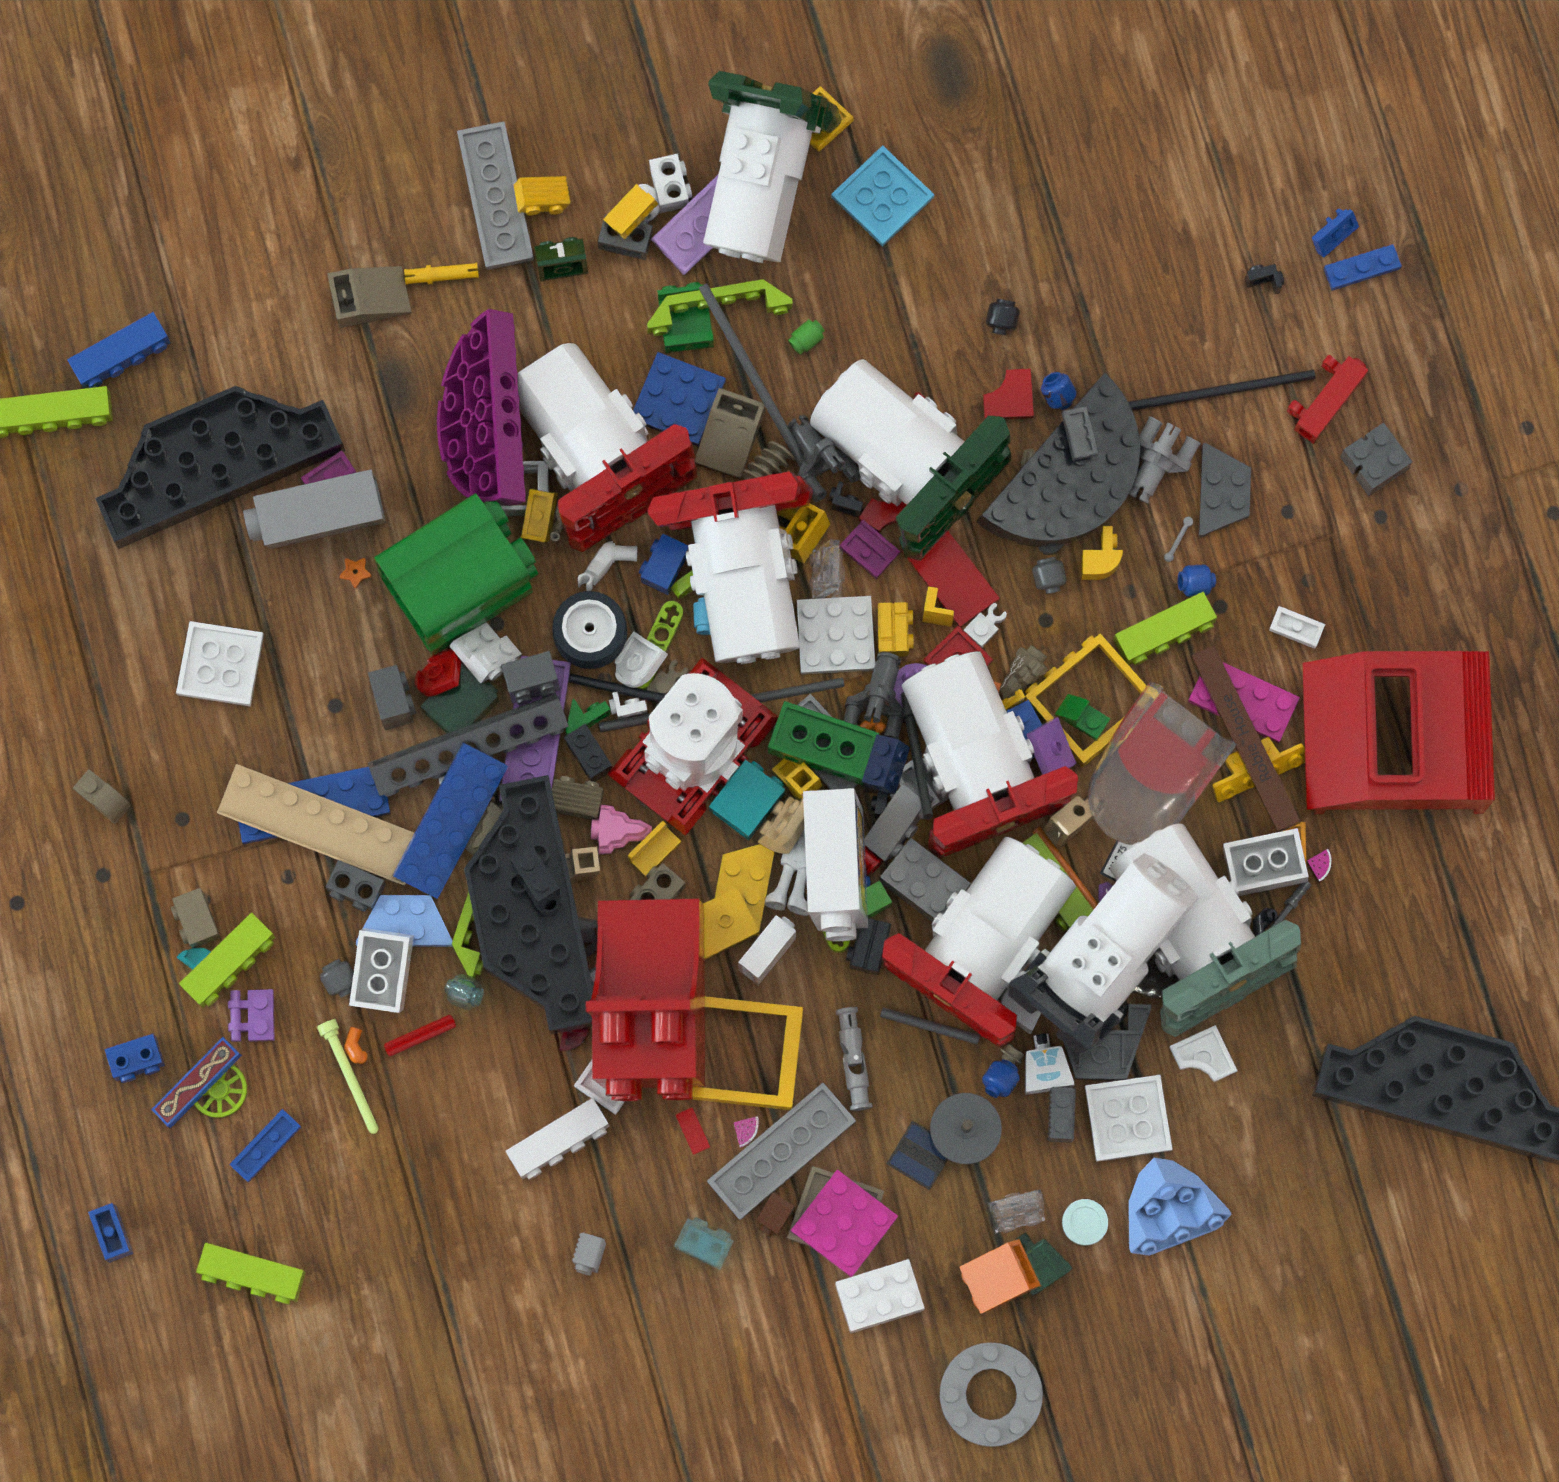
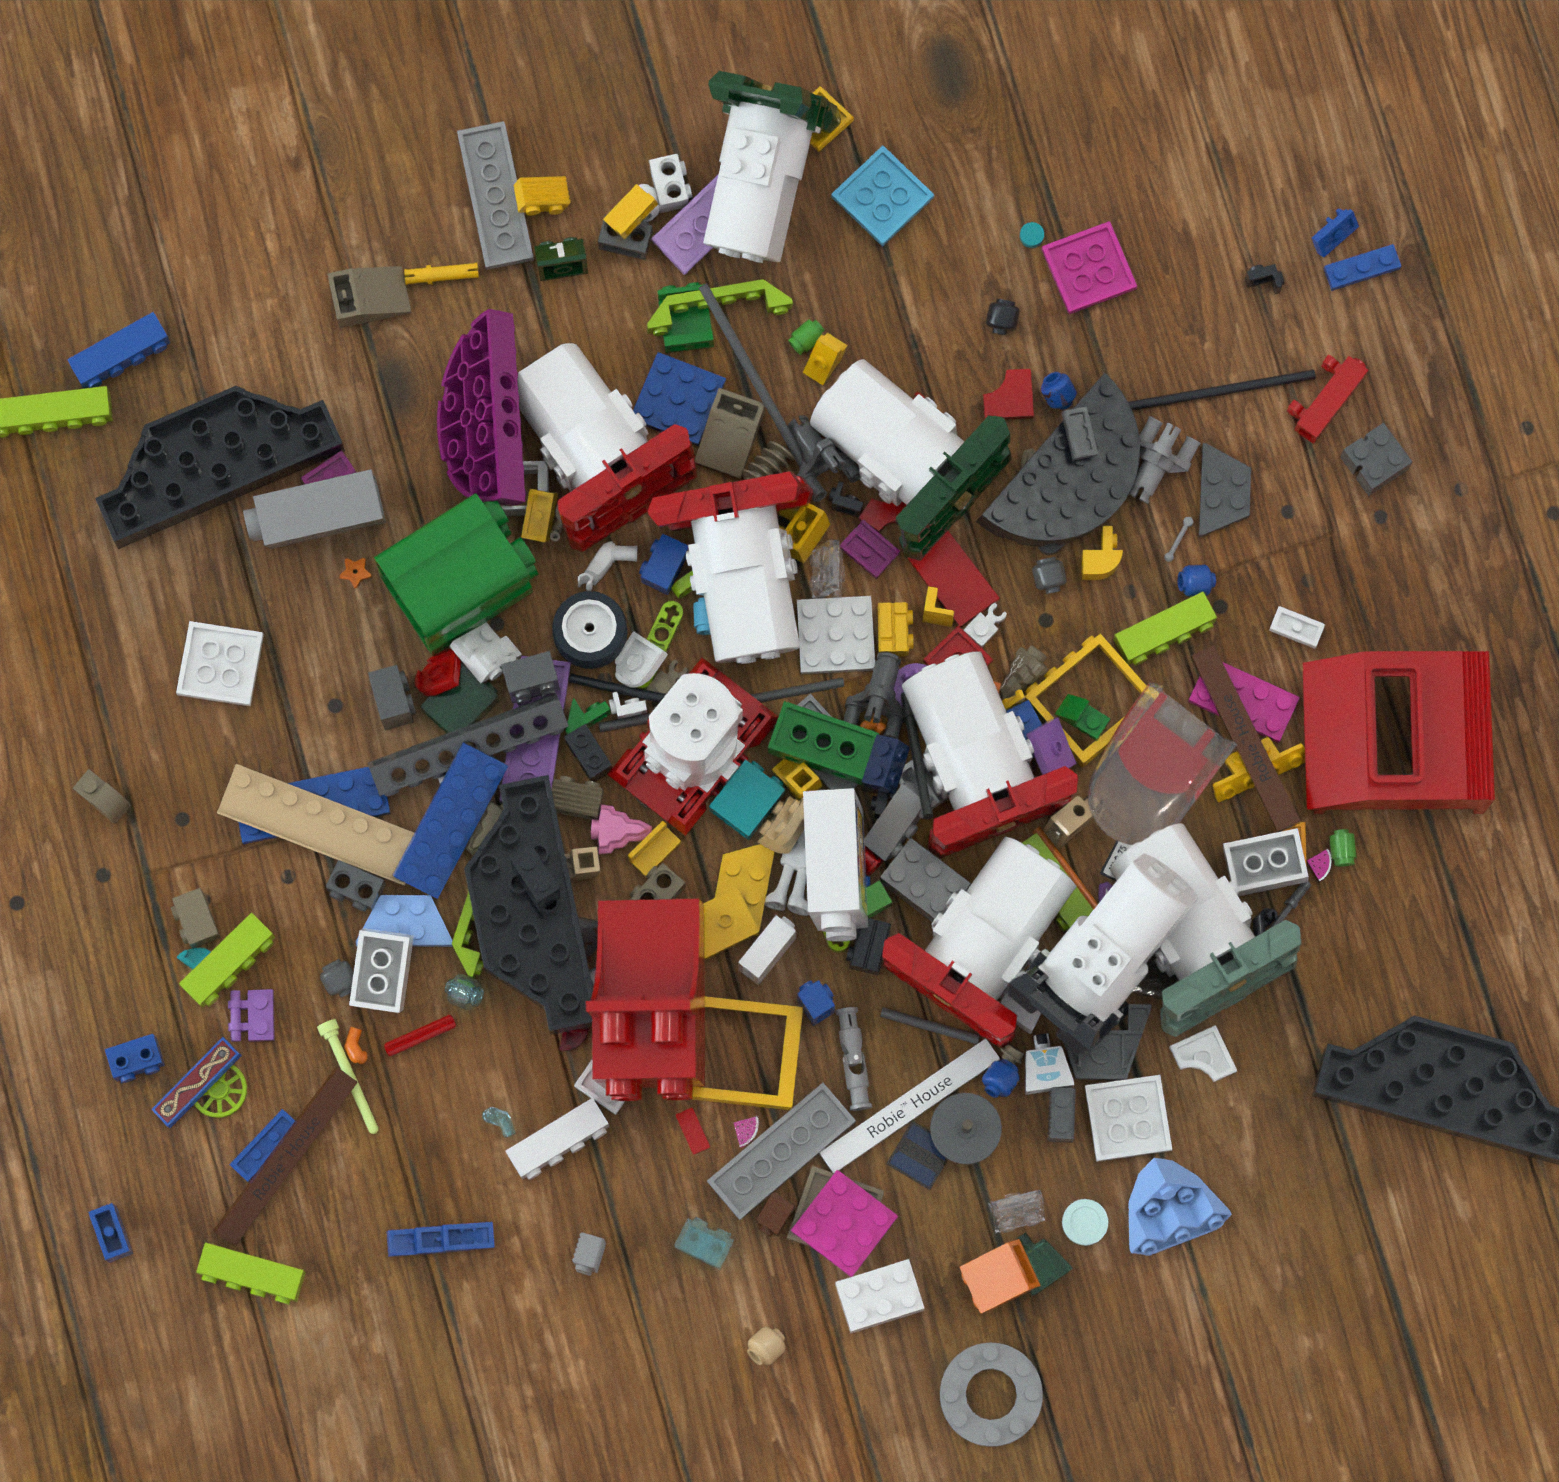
(285, 1156): none -> reddish brown tile
(440, 1239): none -> blue slope
(499, 1118): none -> clear light blue arm
(766, 1346): none -> tan head
(816, 1001): none -> blue brick
(824, 358): none -> yellow brick
(909, 1106): none -> white tile
(1031, 235): none -> teal tile
(1089, 267): none -> dark pink plate
(1342, 848): none -> bright green brick

